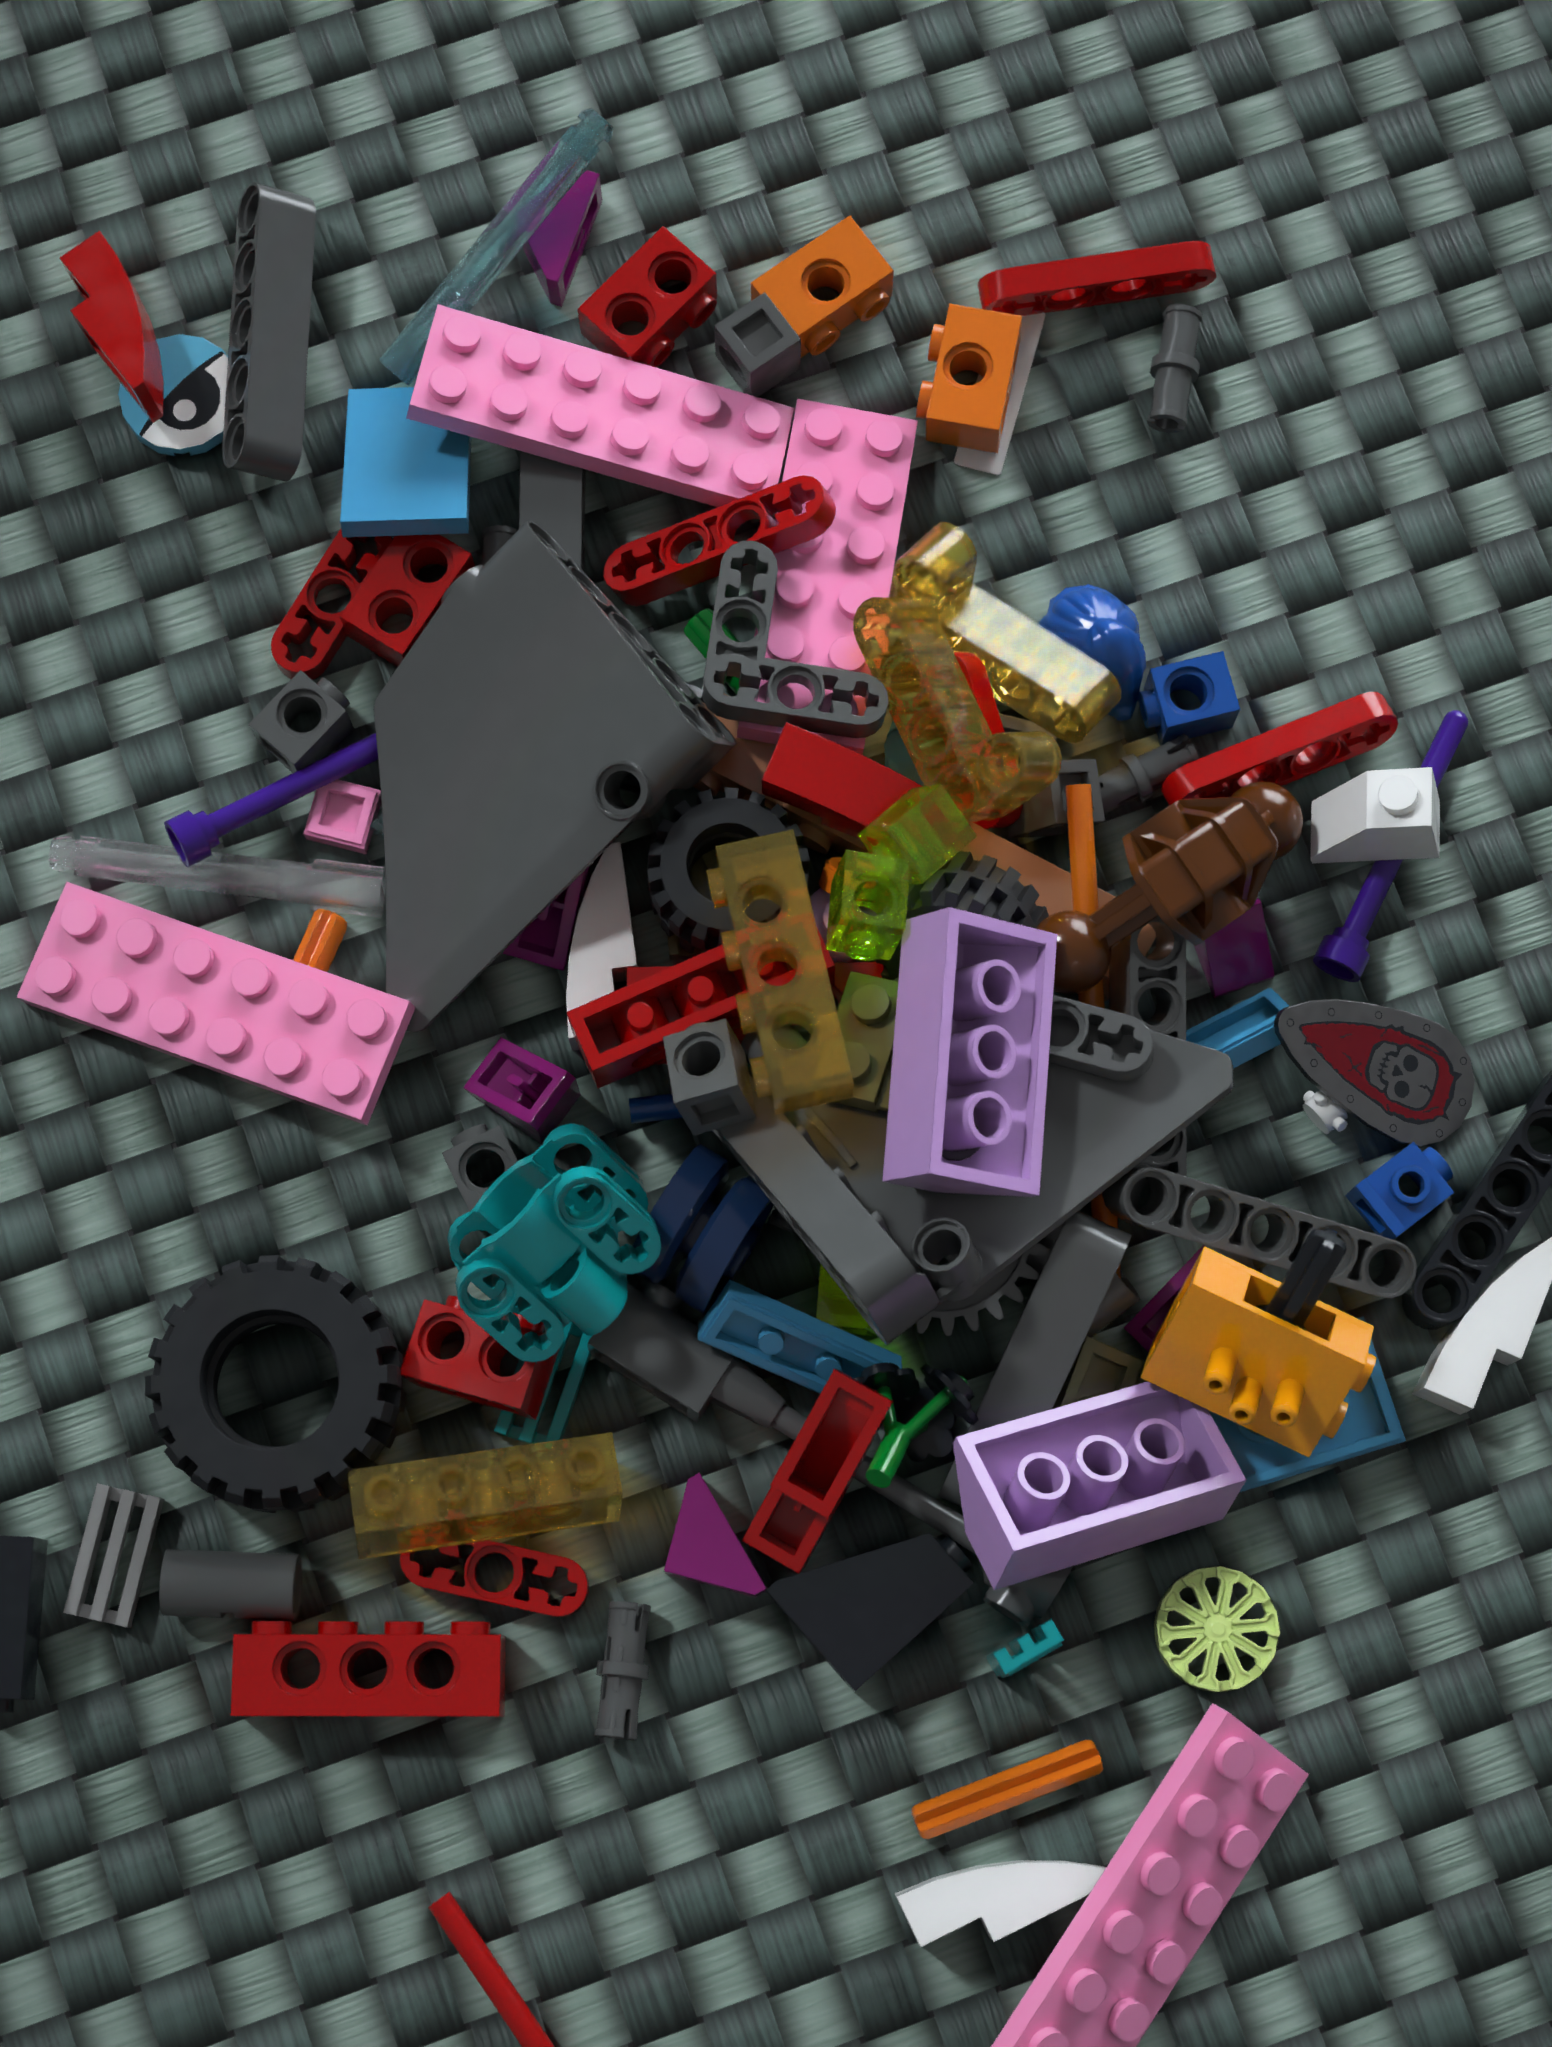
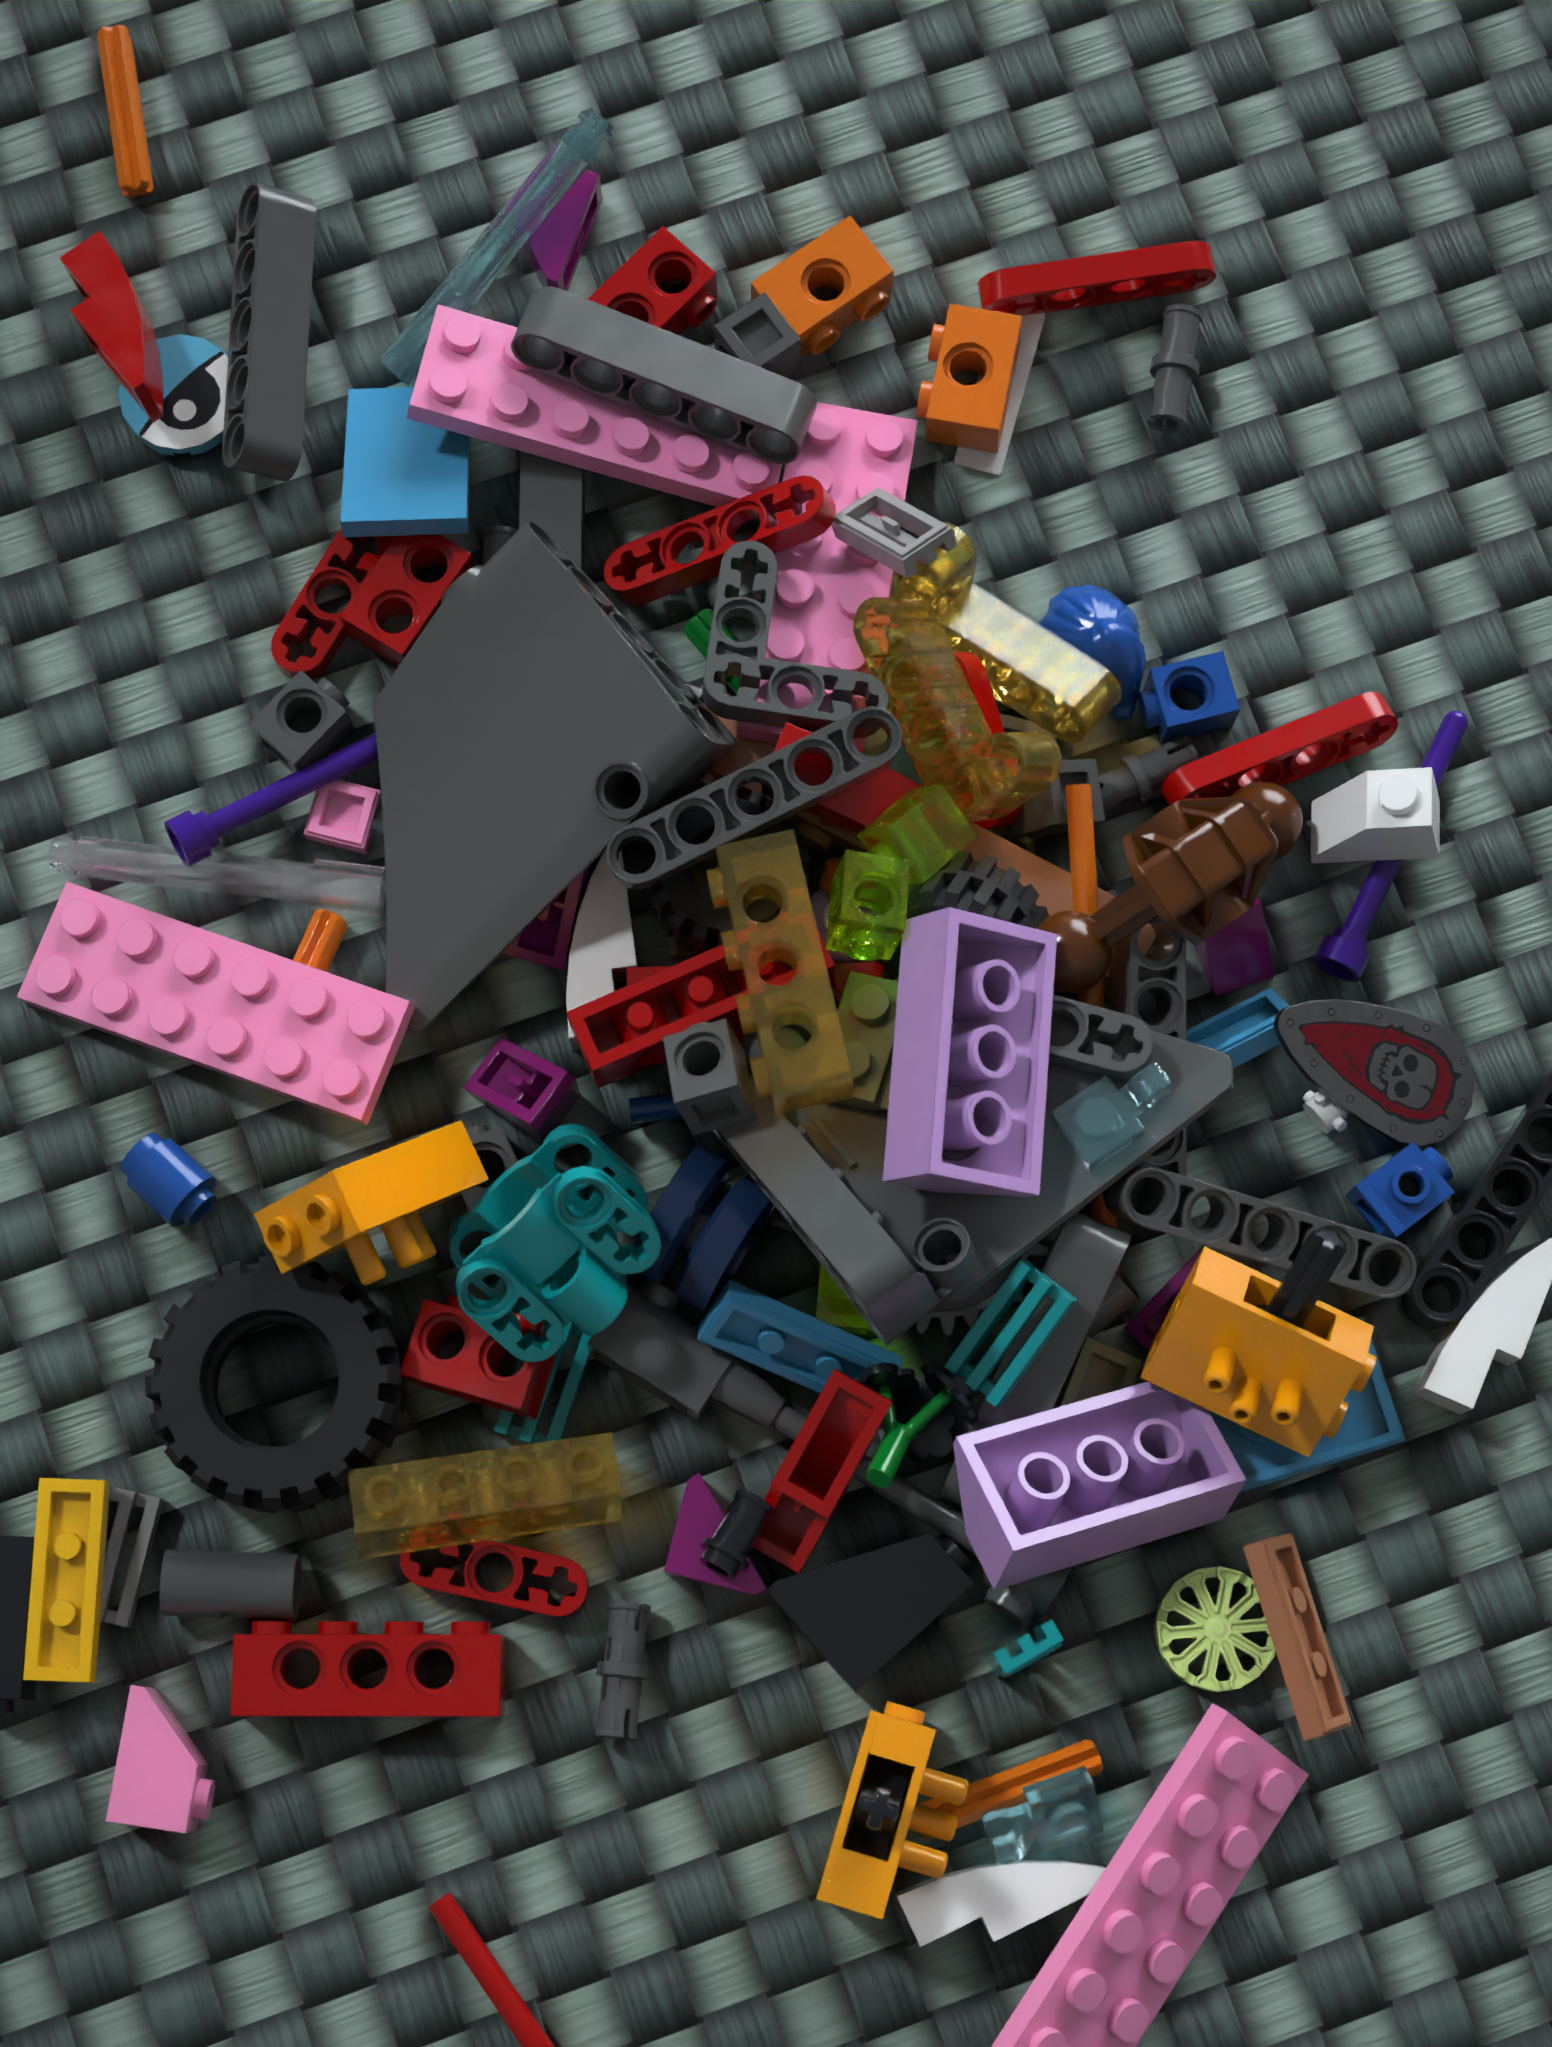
(67, 1580): none -> yellow plate
(125, 111): none -> orange axle
(158, 1769): none -> bright pink slope
(169, 1180): none -> blue brick
(371, 1198): none -> light orange piece
(664, 375): none -> dark grey beam
(736, 1535): none -> black pin
(773, 771): none -> dark grey beam
(883, 1808): none -> light orange piece
(884, 539): none -> light grey tile
(977, 1376): none -> teal tile
(1053, 1815): none -> clear light blue plate
(1105, 1119): none -> clear light blue plate
(1297, 1636): none -> nougat tile

